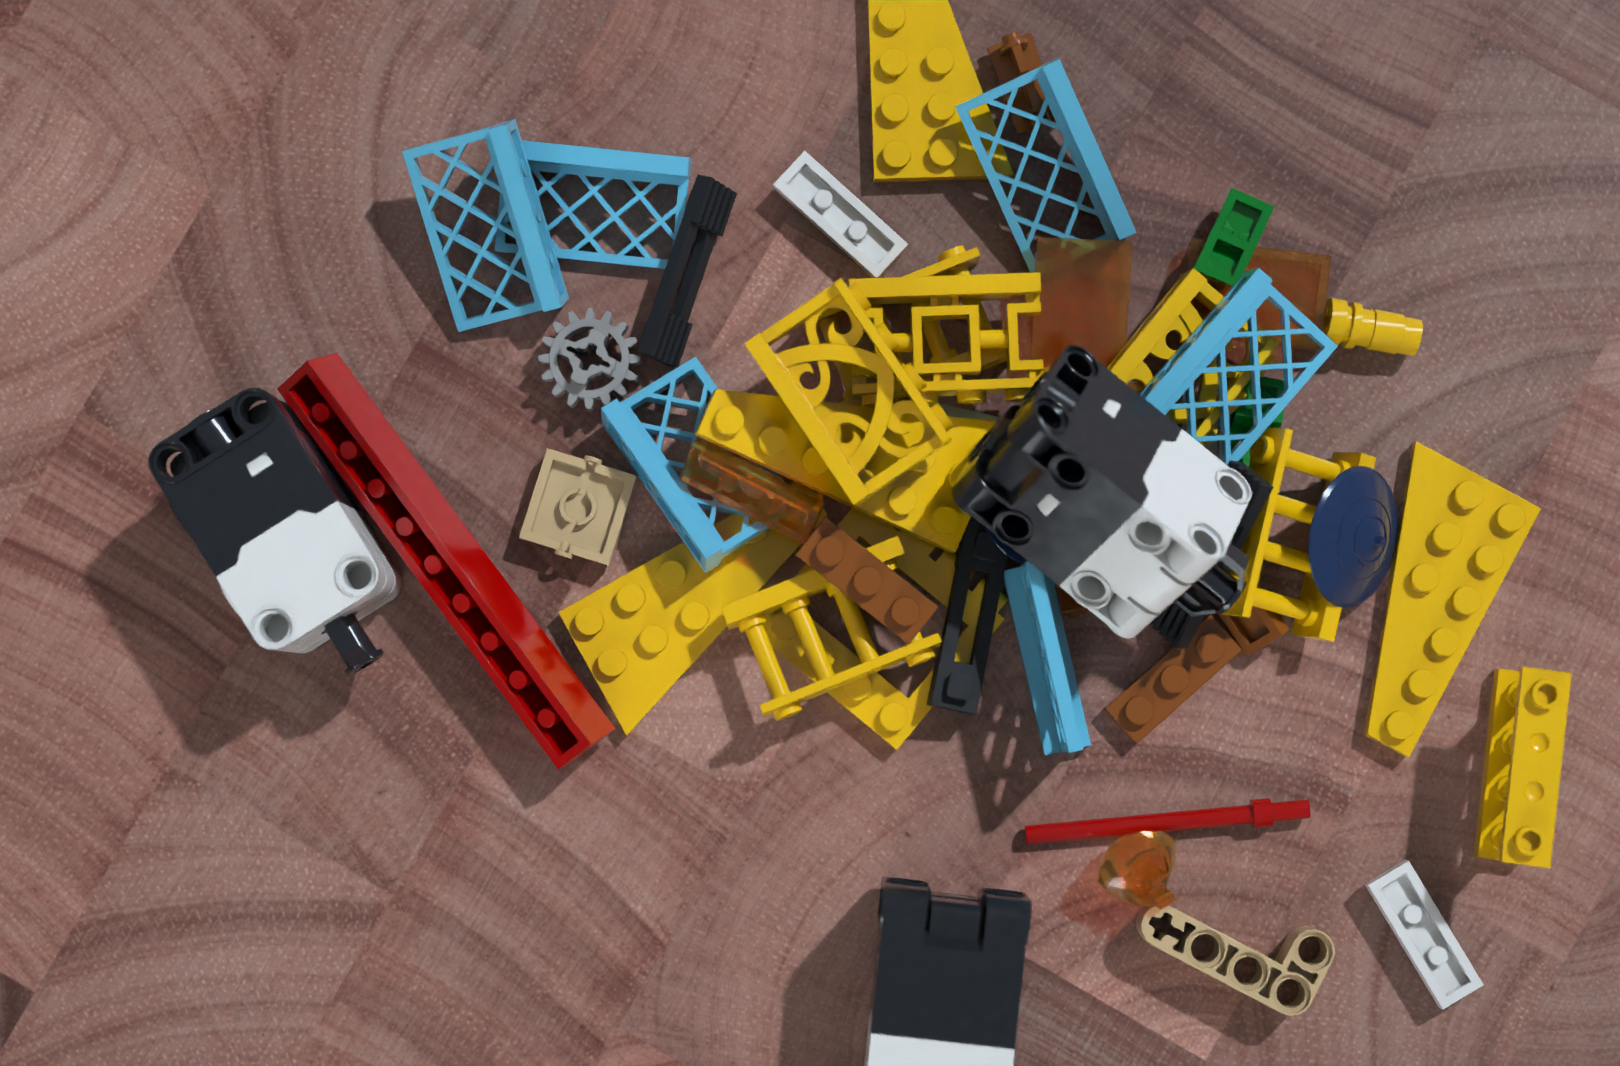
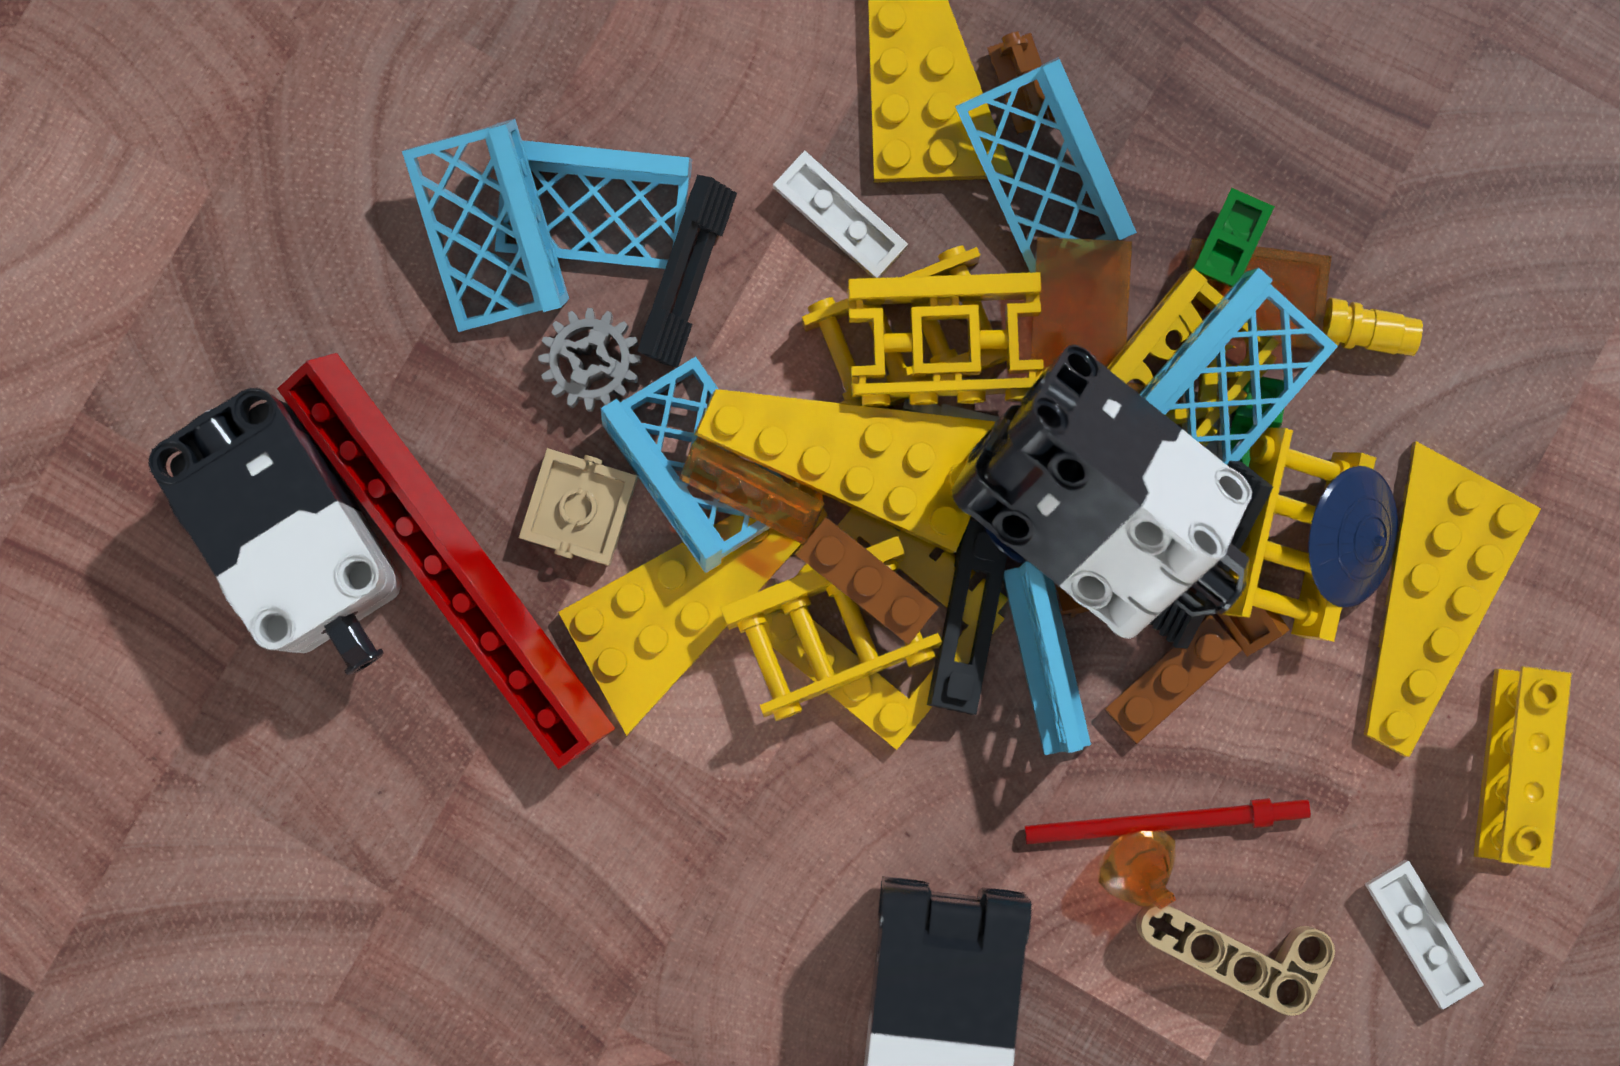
(788, 366): yellow fence -> none

